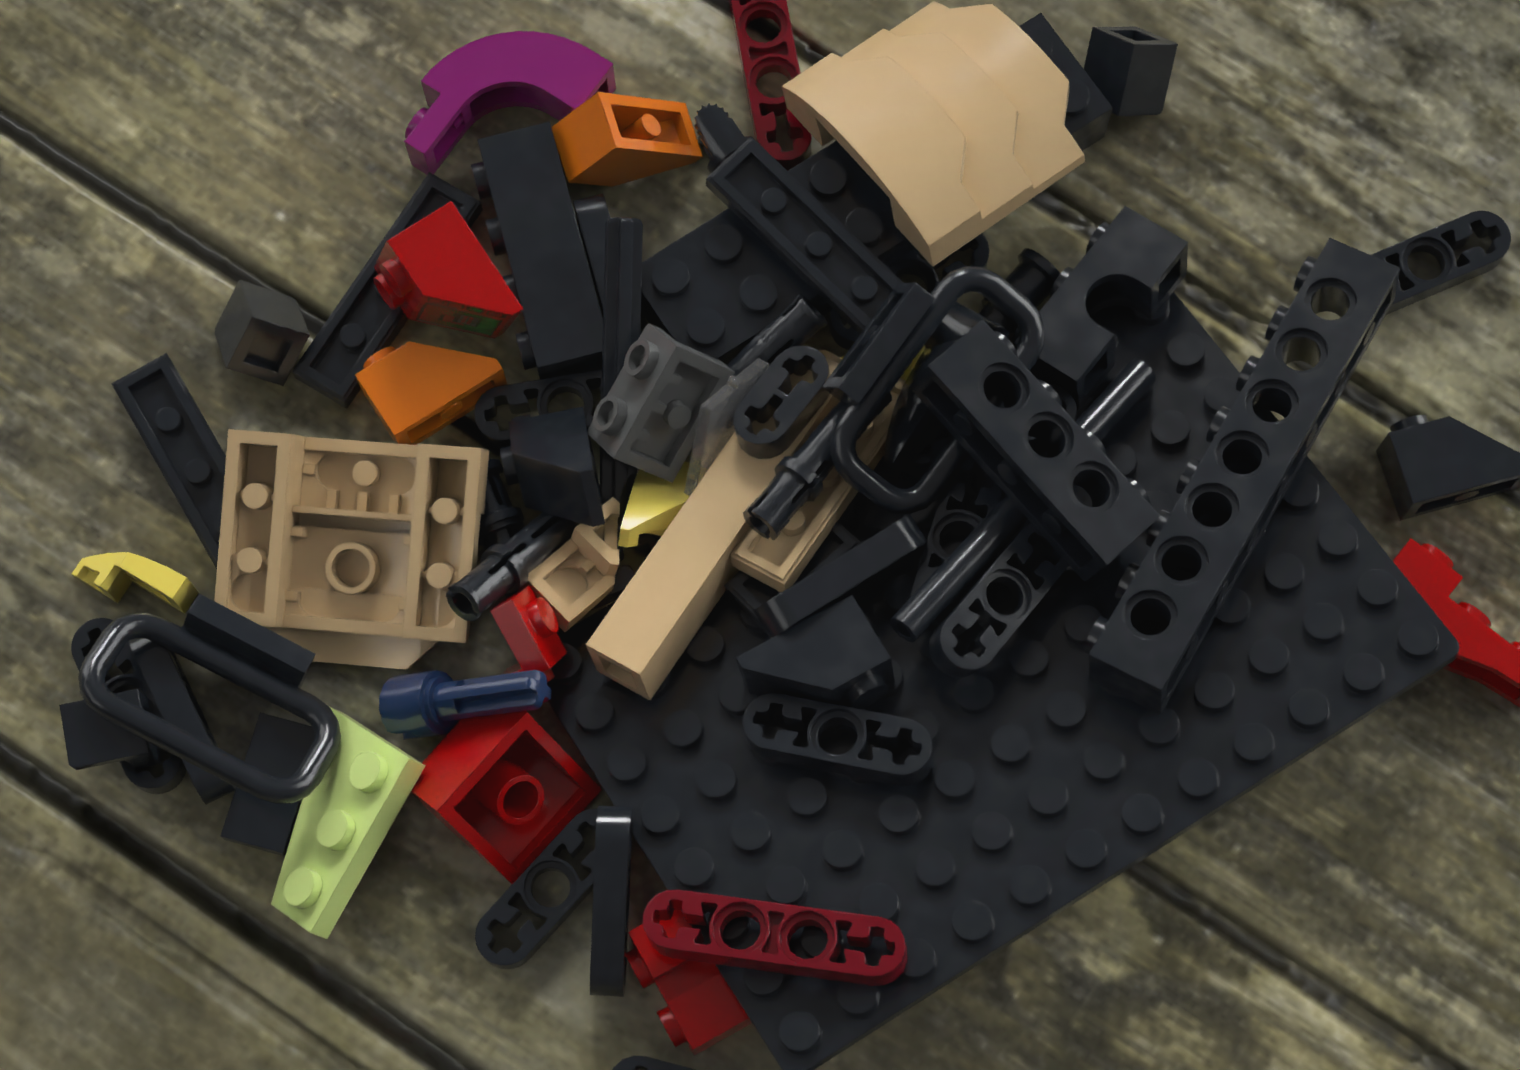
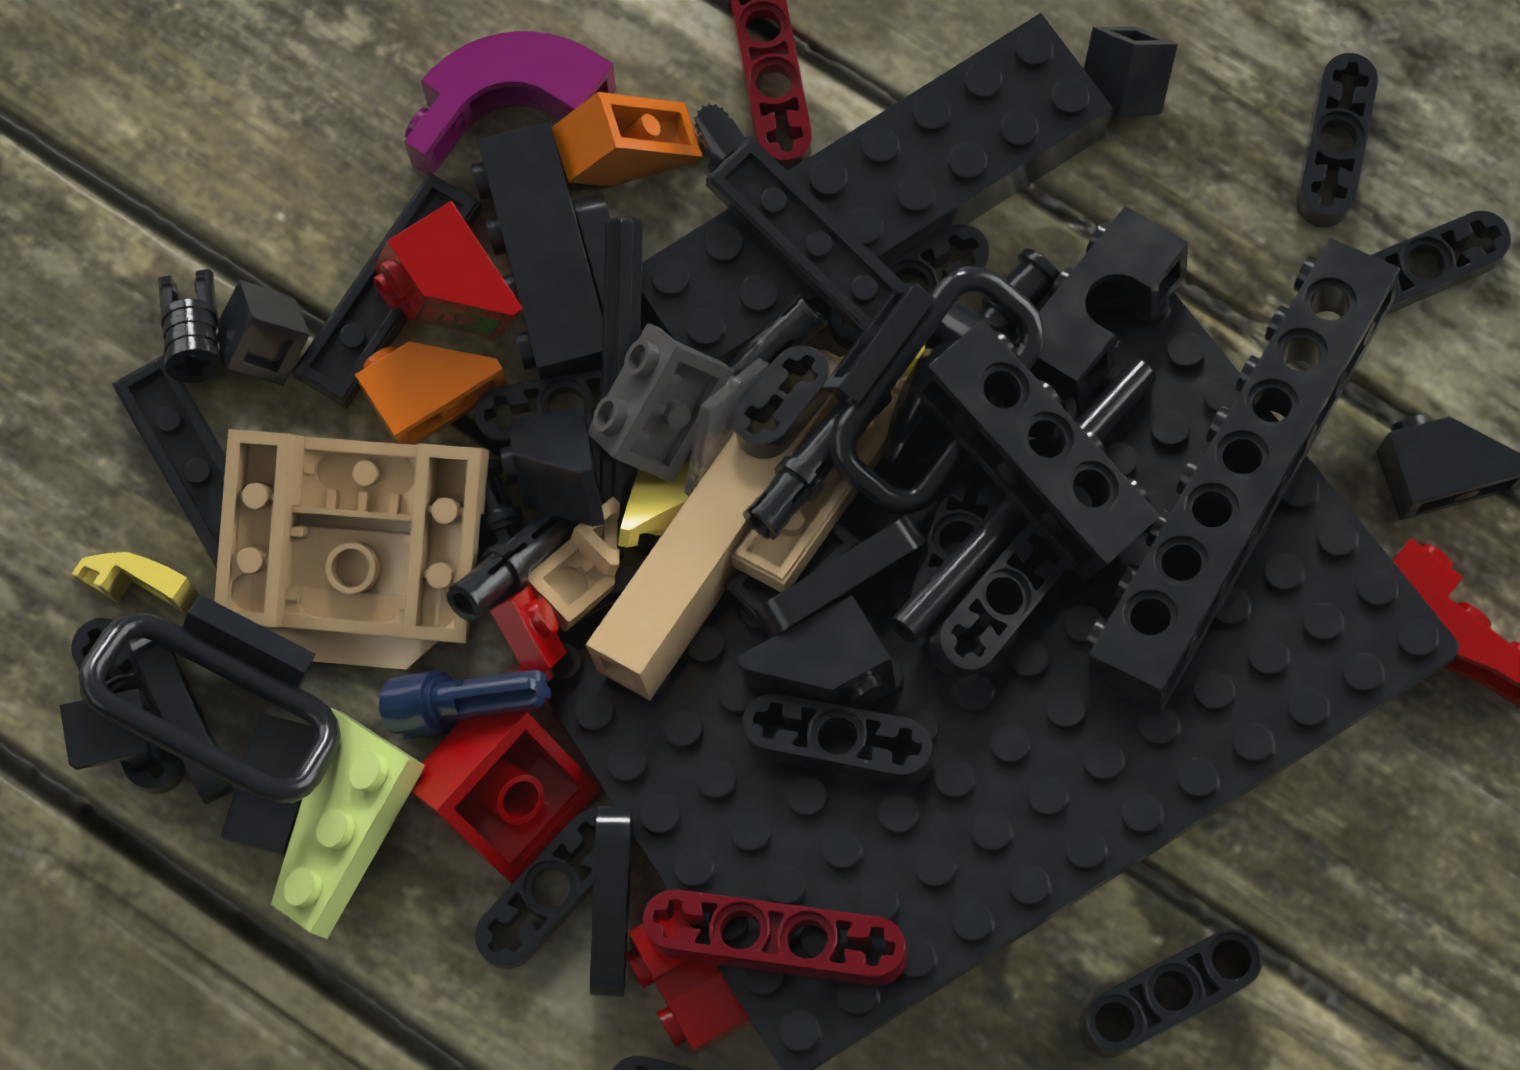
(190, 329): none -> black hinge
(946, 119): tan slope -> none
(1194, 972): none -> black beam
(1354, 120): none -> black beam

